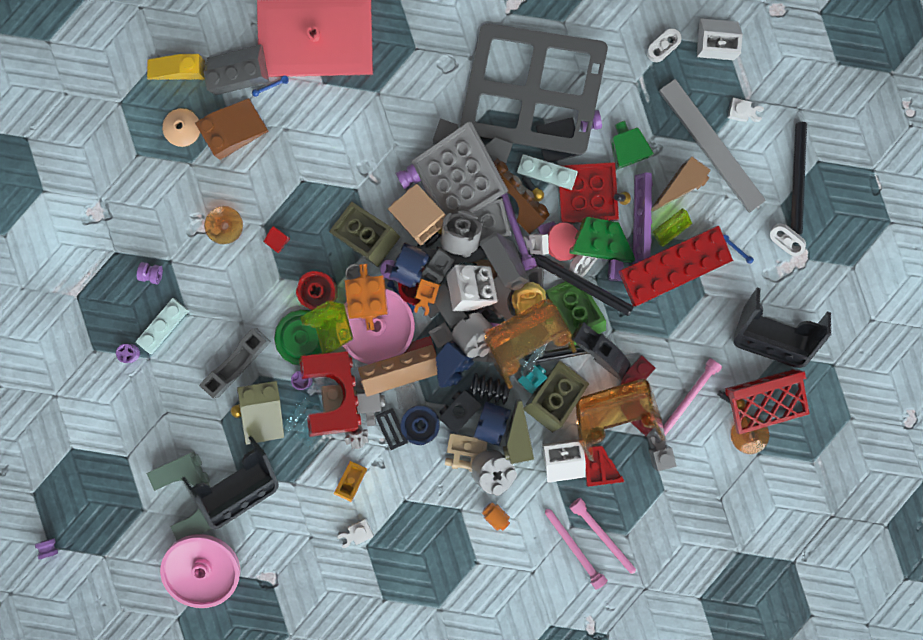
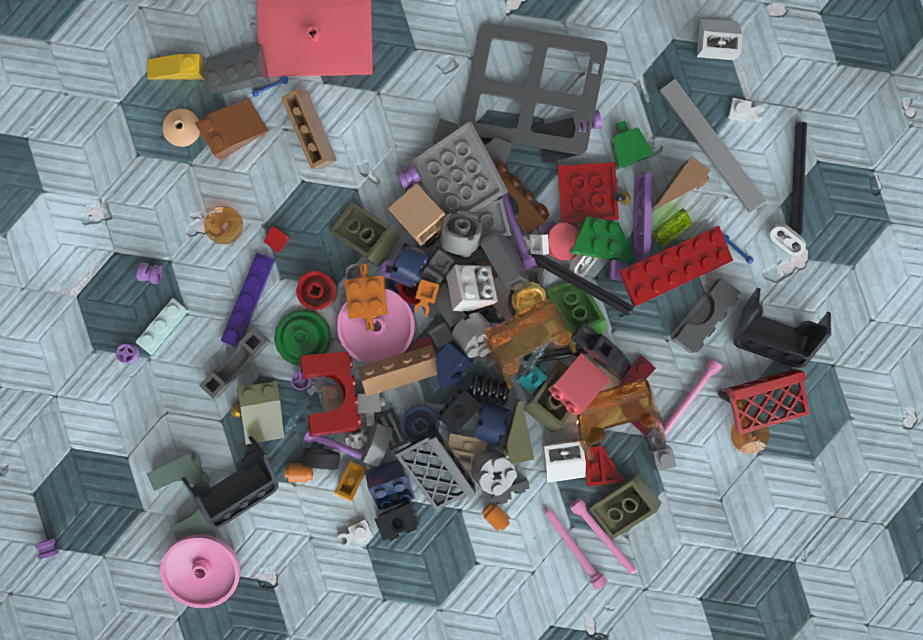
(248, 299): none -> dark purple plate
(298, 473): none -> orange brick
(309, 129): none -> medium nougat brick
(321, 458): none -> black tyre
(331, 325): clear neon green bracket -> none
(336, 445): none -> medium lavender piece
(378, 444): none -> dark grey slope
(385, 521): none -> black brick
(389, 484): none -> dark blue slope
(451, 464): none -> fence
(518, 487): none -> dark grey slope
(538, 193): piece -> none
(547, 172): light aqua plate -> none
(578, 385): none -> coral panel
(625, 506): none -> olive slope
(663, 46): white plate -> none
(720, 297): none -> dark grey arch

